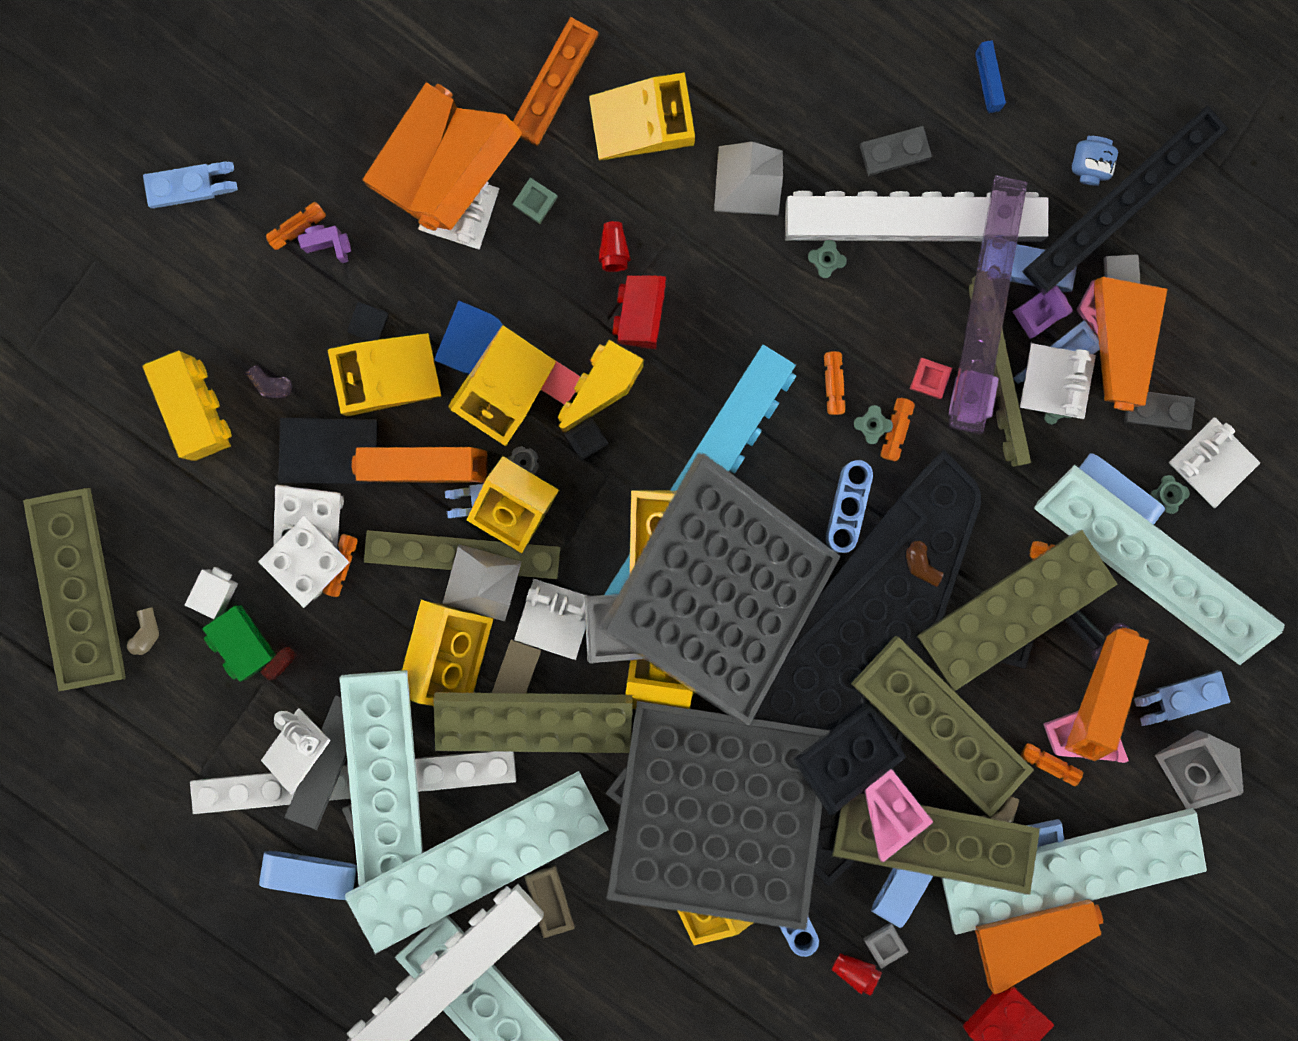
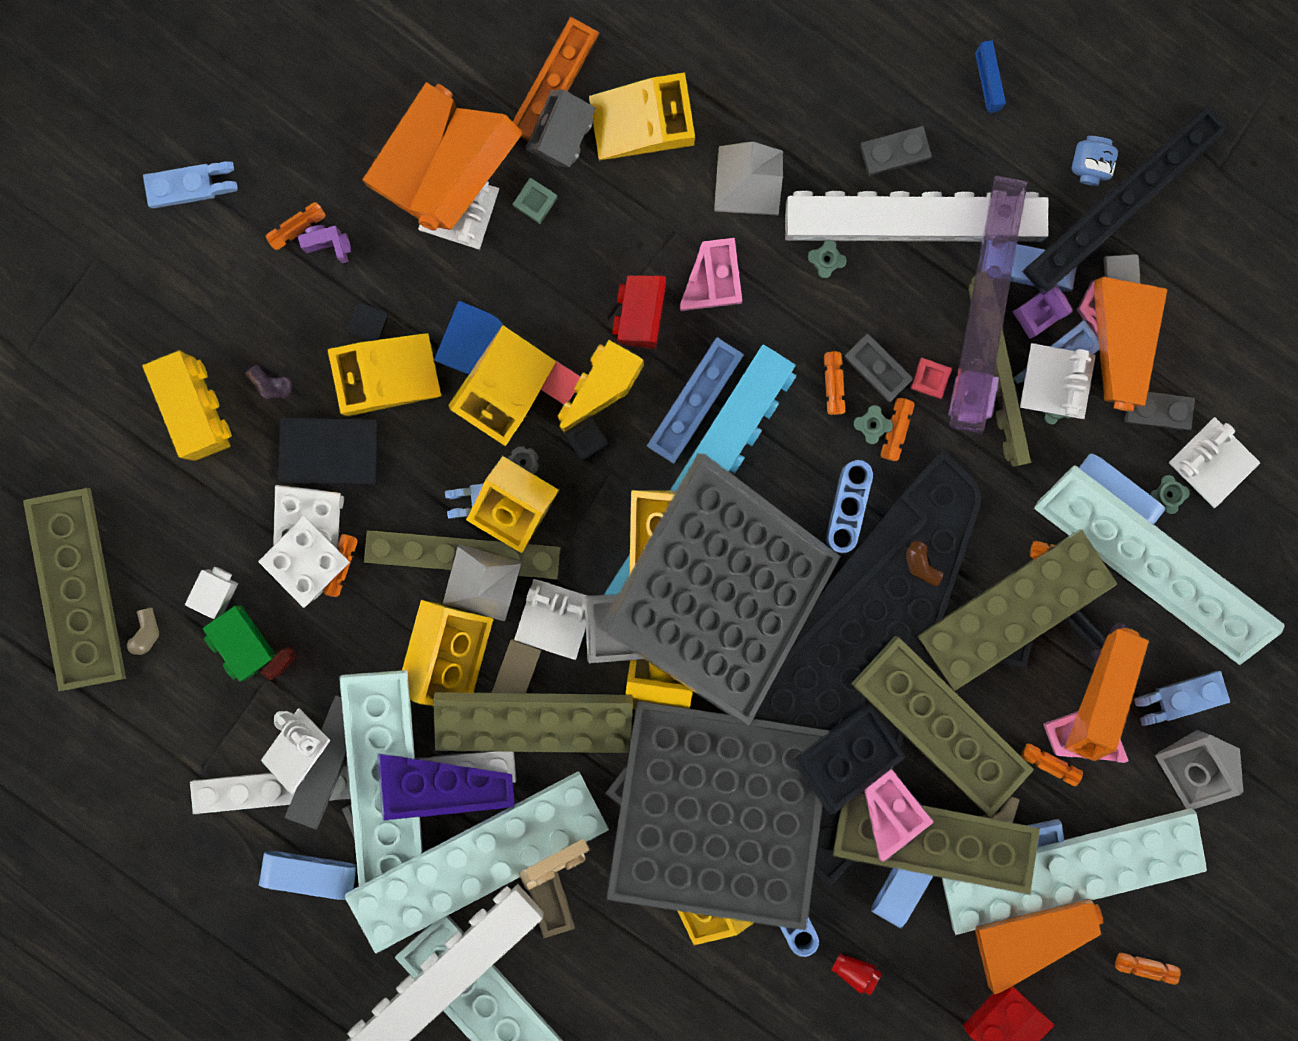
(420, 464): orange slope -> none
(433, 788): none -> dark purple wing
(546, 868): none -> tan plate
(561, 128): none -> dark grey brick
(614, 249): red cone -> none
(695, 400): none -> medium blue plate
(713, 277): none -> bright pink wing
(878, 367): none -> dark grey plate
(885, 945): light grey tile -> none
(1147, 968): none -> orange axle

